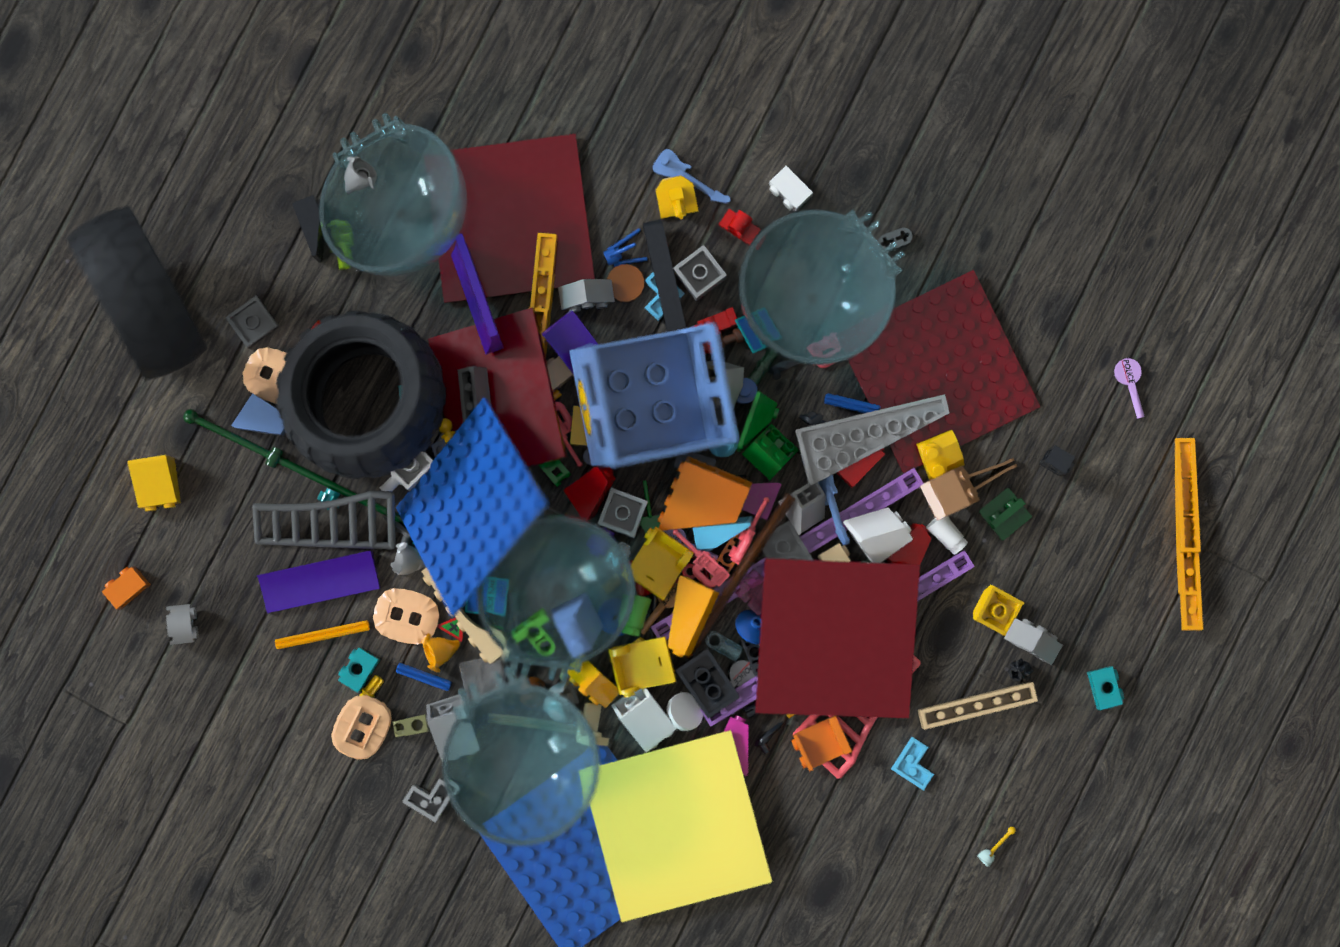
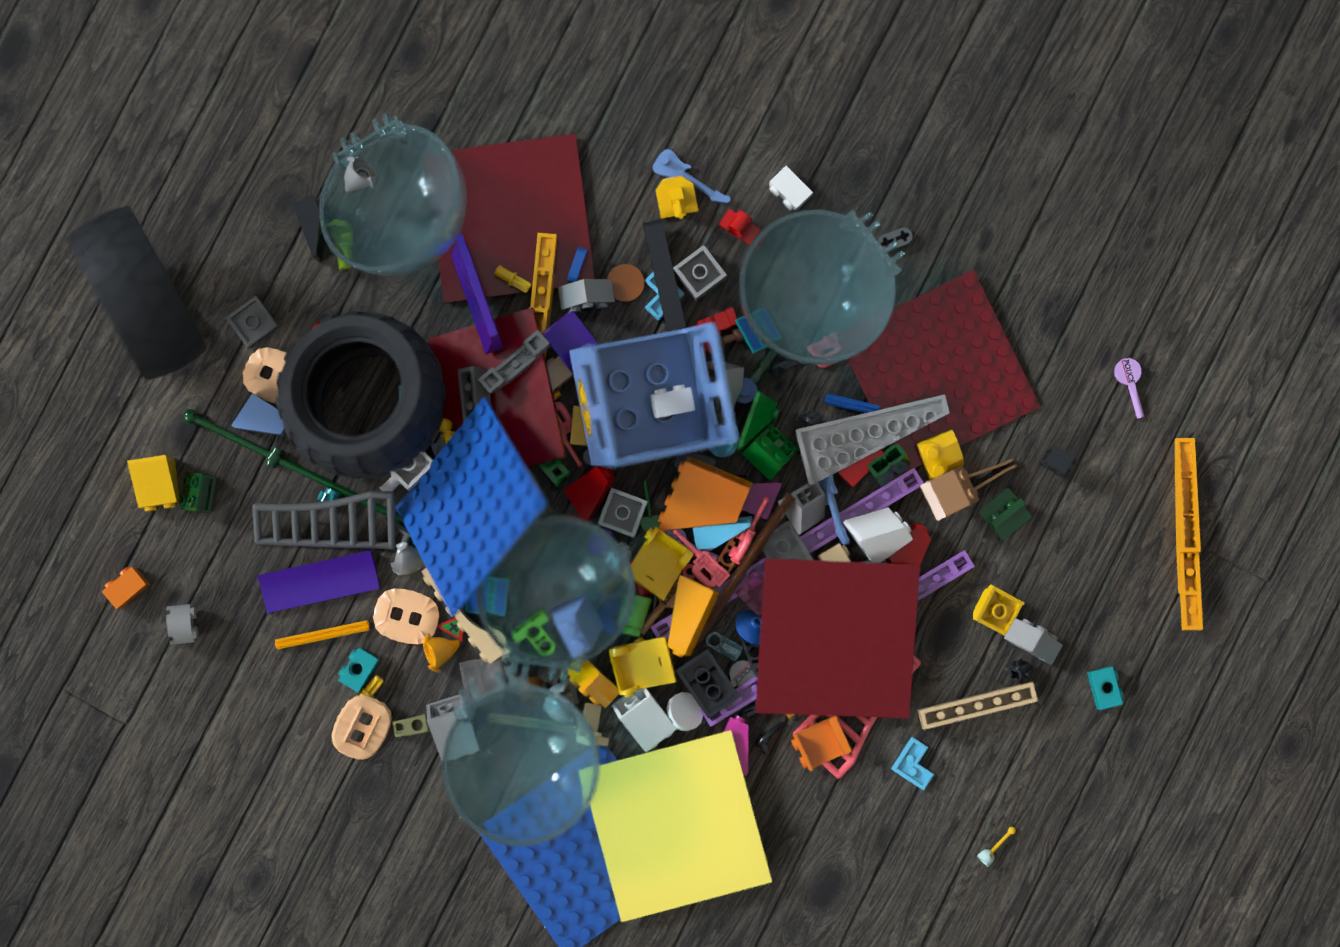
(198, 492): none -> dark green bracket
(423, 677): blue axle -> none
(427, 803): light grey brick -> none
(512, 279): none -> yellow axle
(516, 364): none -> dark grey slope
(577, 264): none -> blue beam
(613, 253): blue plant -> none
(672, 402): none -> white brick
(887, 466): none -> dark green brick
(947, 534): white plant -> none

